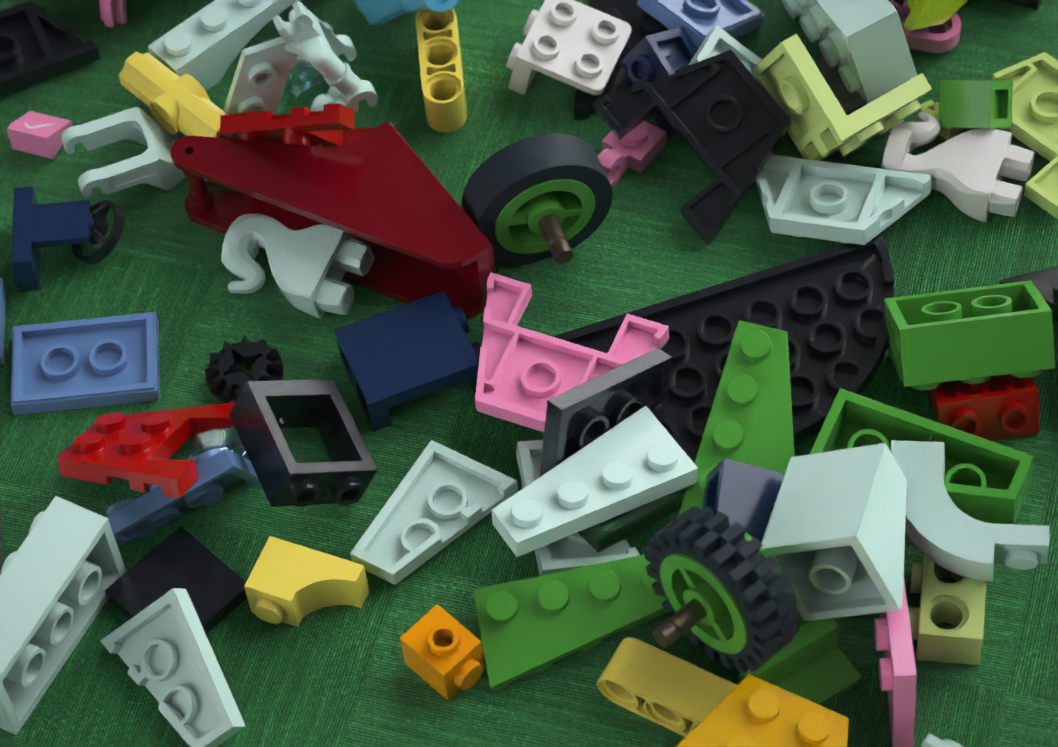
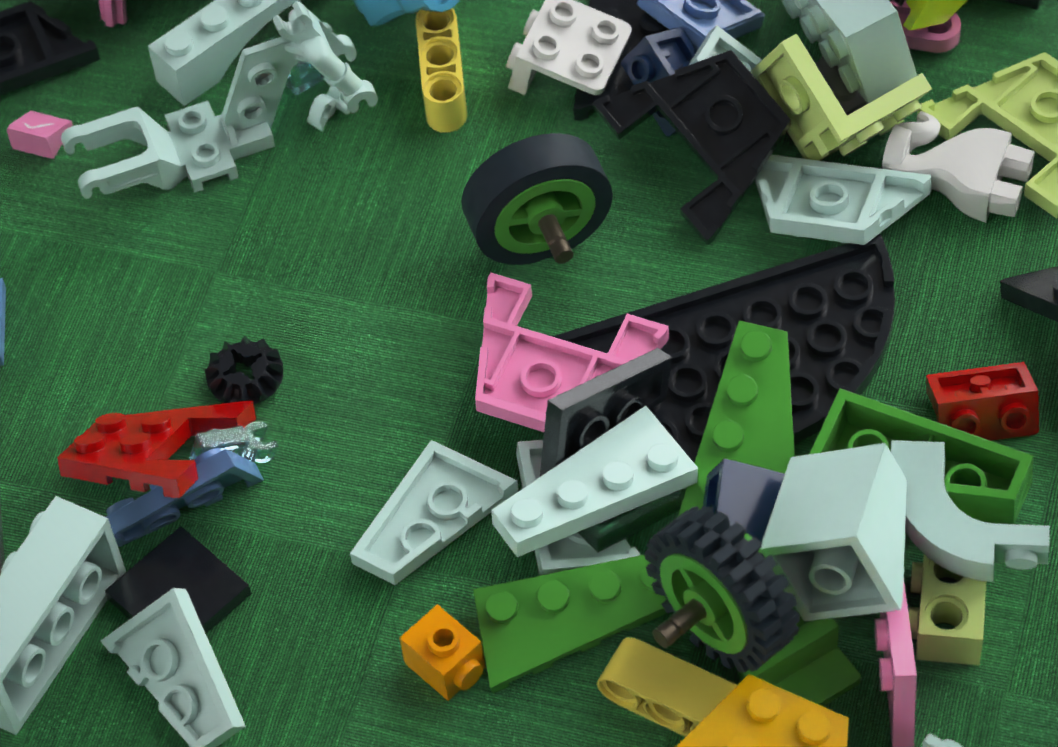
(58, 225): dark blue piece -> none
(85, 363): medium blue tile -> none
(173, 100): light yellow piece -> none
(278, 404): black window -> none
(297, 580): light yellow arch -> none
(301, 127): red wing -> none
(303, 262): light aqua hips -> none
(364, 188): dark red piece -> none
(407, 354): dark blue panel -> none
(631, 151): bright pink plate -> none
(969, 334): bright green brick -> none
(975, 103): bright green panel -> none

